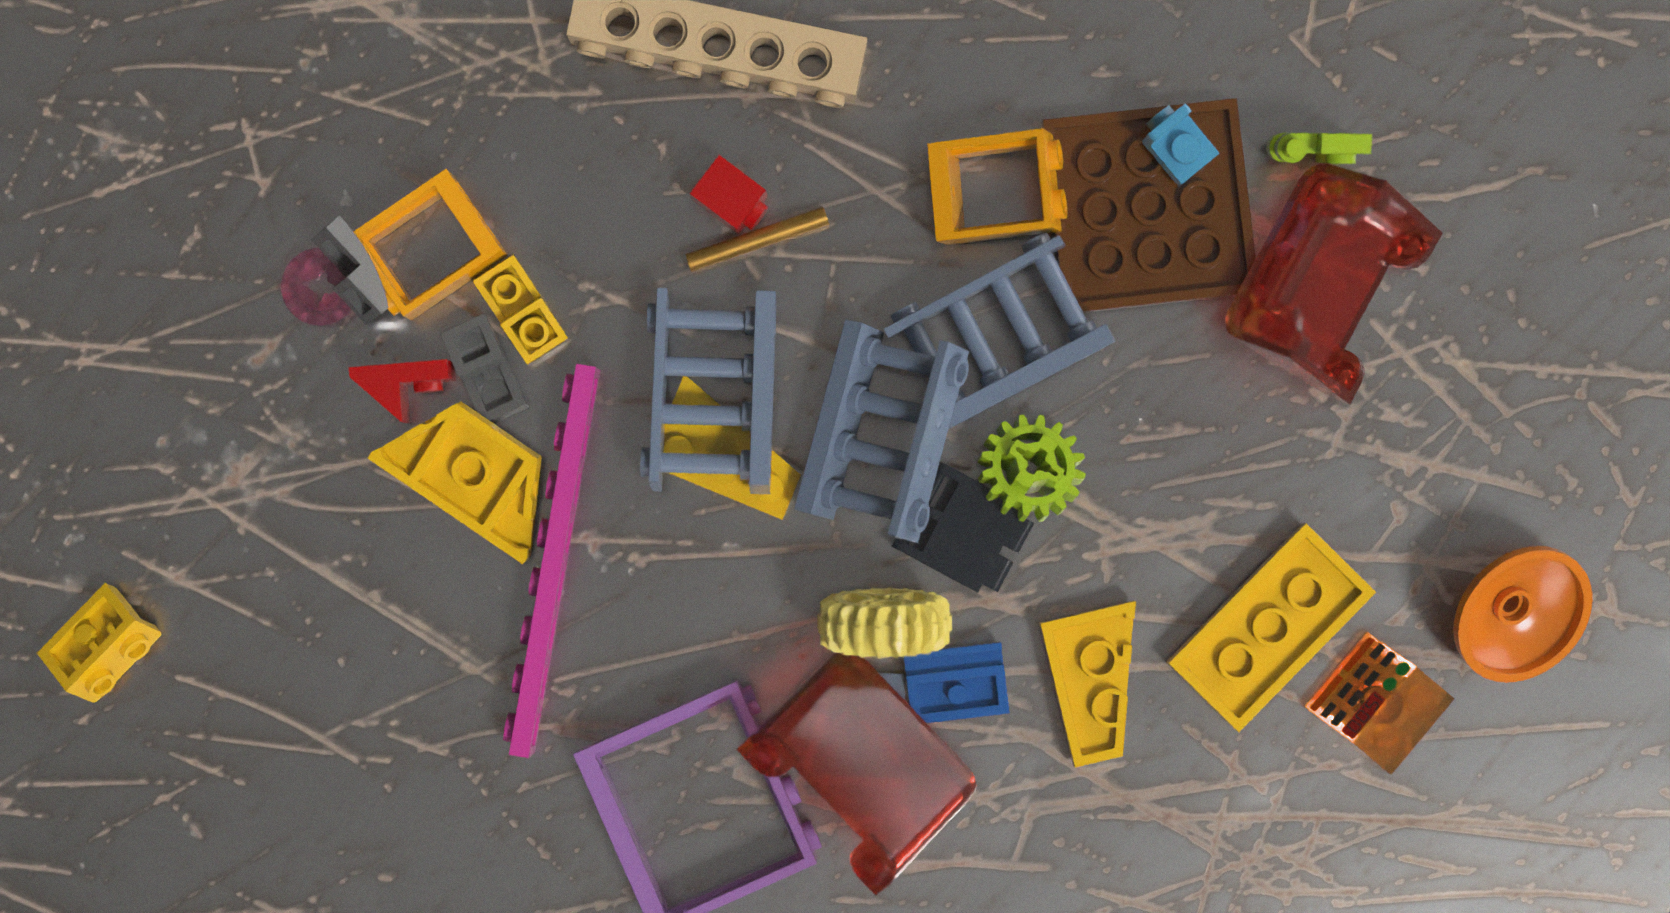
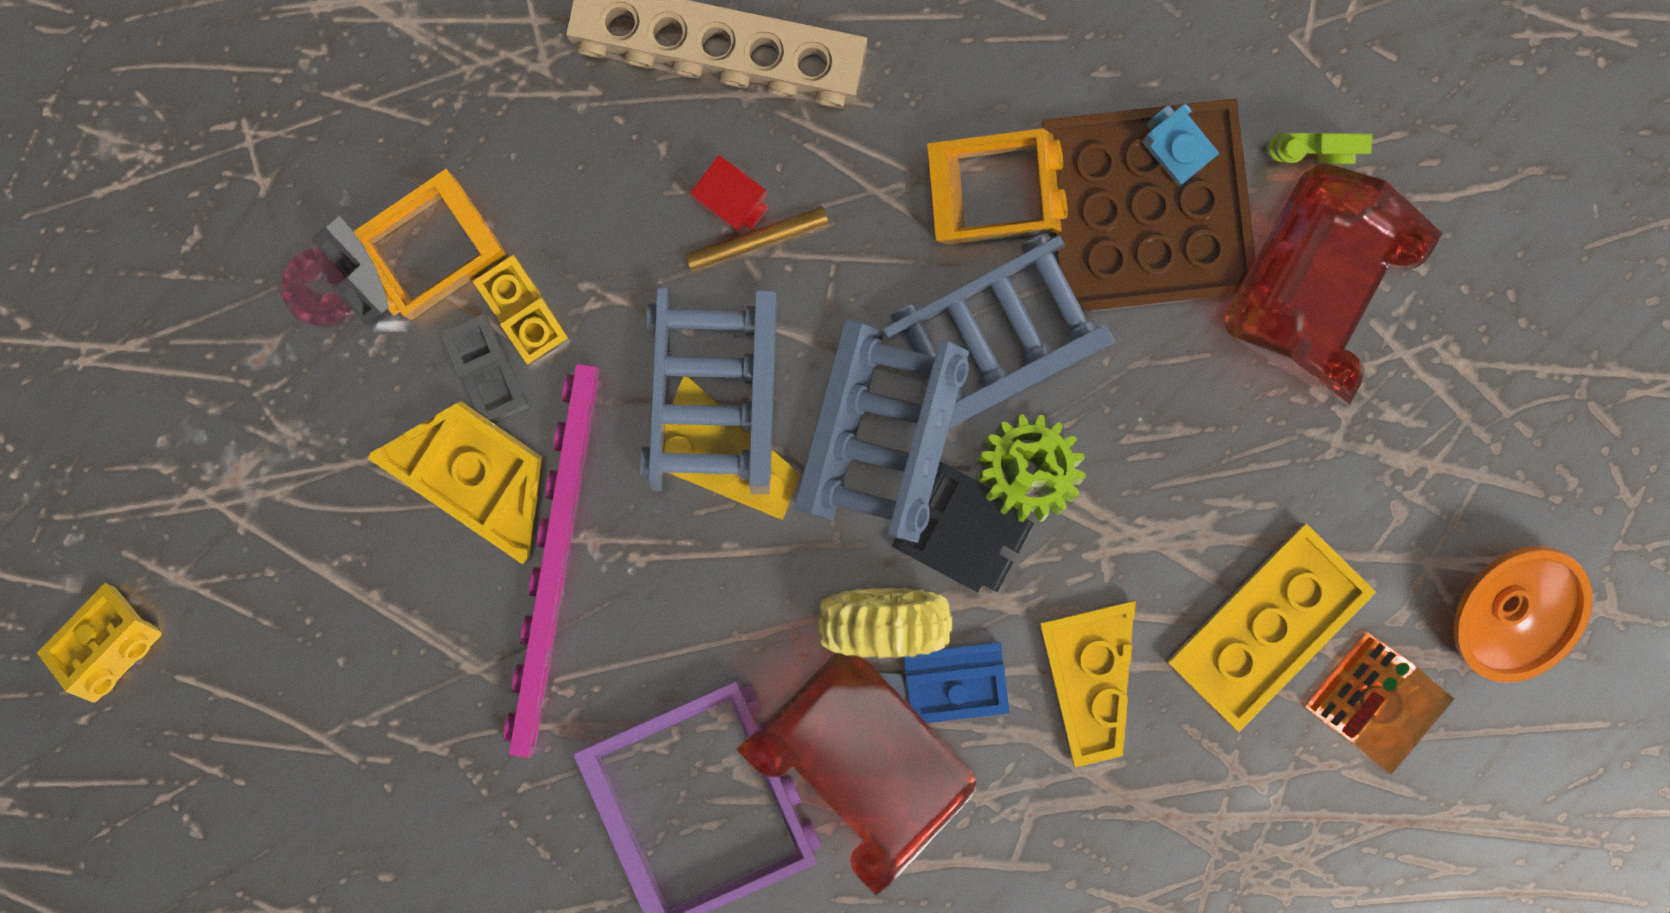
(390, 382): red slope -> none

